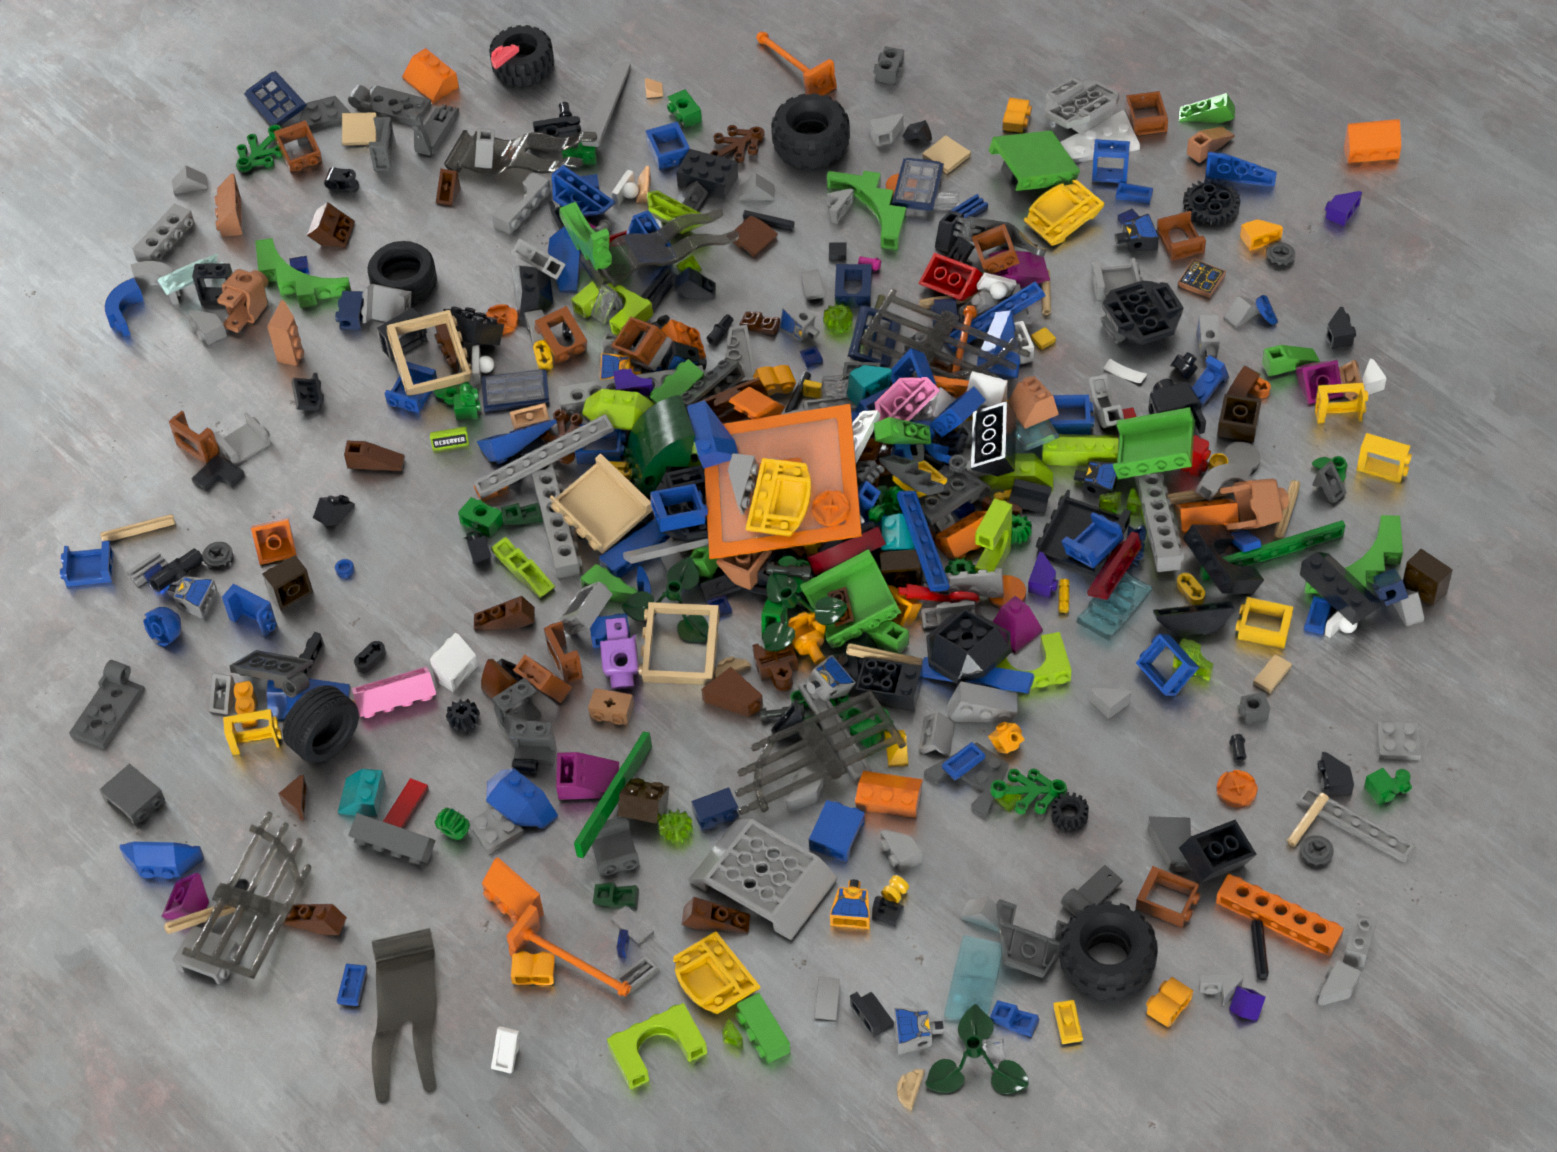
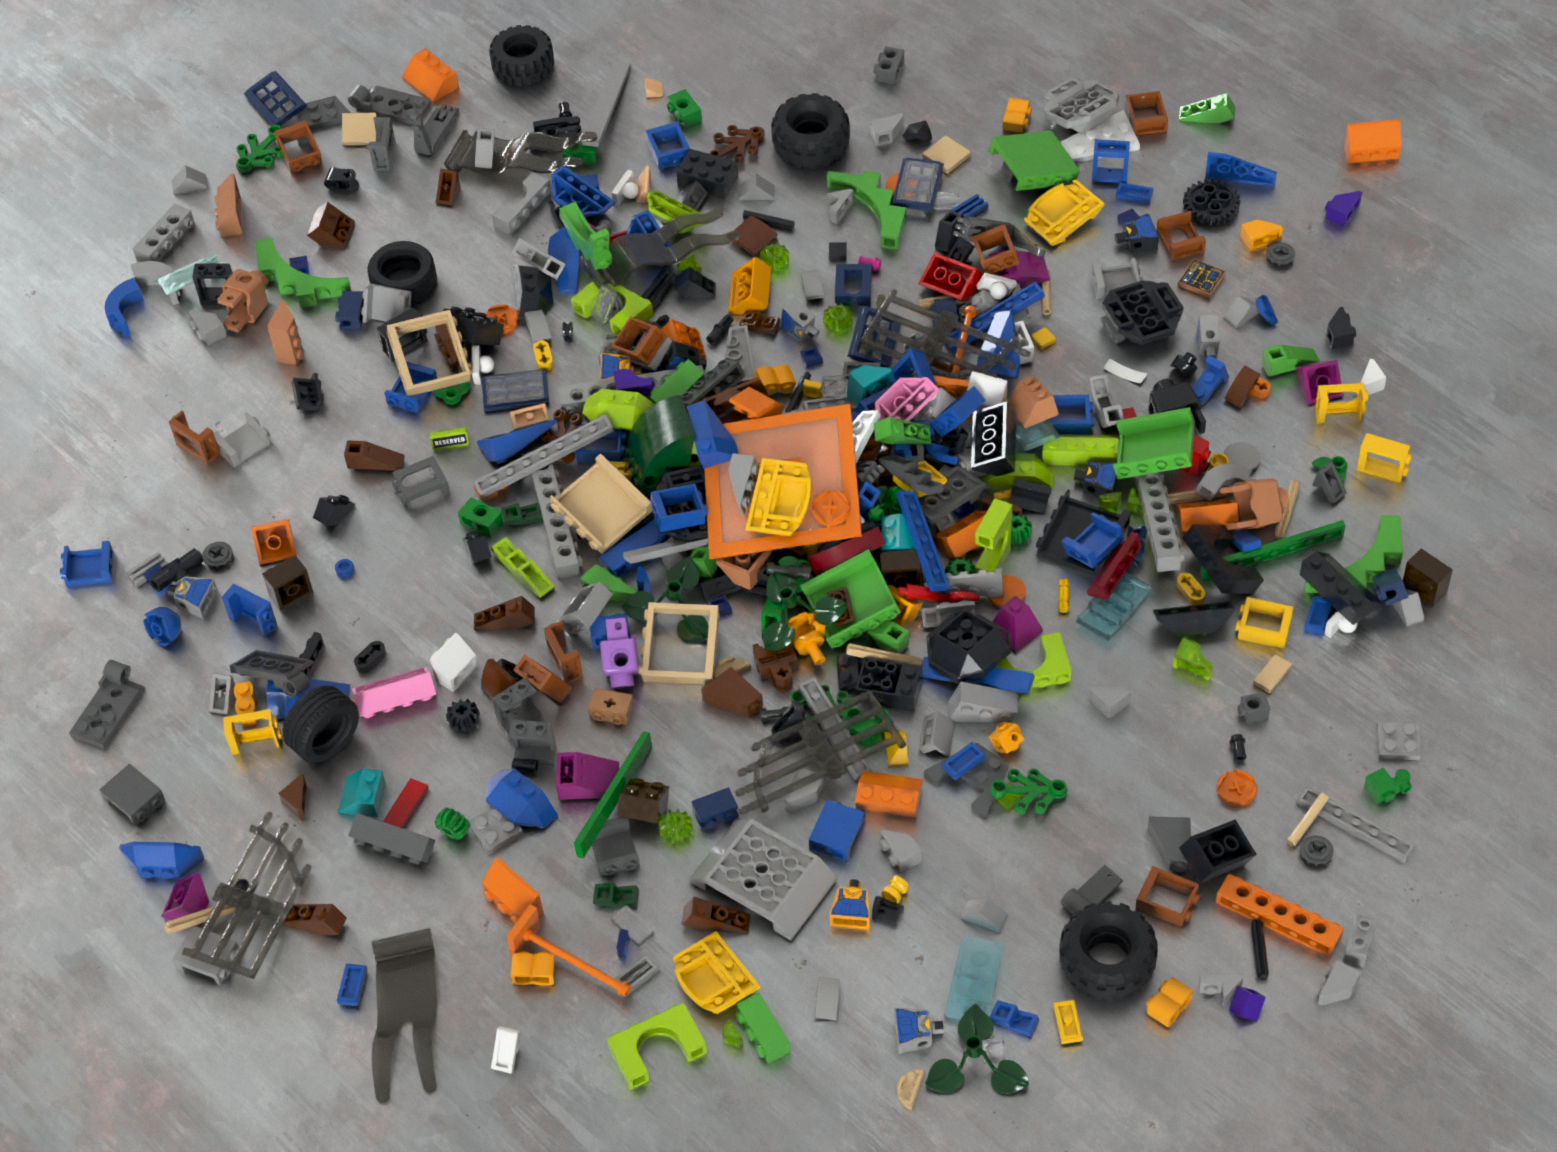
(137, 528): tan axle -> none
(217, 469): black tile -> none
(409, 494): none -> dark grey panel
(466, 403): green brick -> none
(502, 55): coral tile -> none
(545, 323): dark orange panel -> none
(750, 287): none -> light orange slope
(775, 256): none -> clear neon green gear
(817, 80): orange tile -> none
(829, 680): torso -> none
(871, 1013): black panel -> none
(957, 459): dark grey plate -> none
(1023, 947): dark grey wing -> none
(1043, 577): dark purple slope -> none
(1069, 821): black tyre -> none
(1179, 678): blue window -> none
(1207, 141): nougat slope -> none
(1239, 418): dark brown brick -> none
(1337, 776): black slope -> none
(1350, 374): medium nougat panel -> none

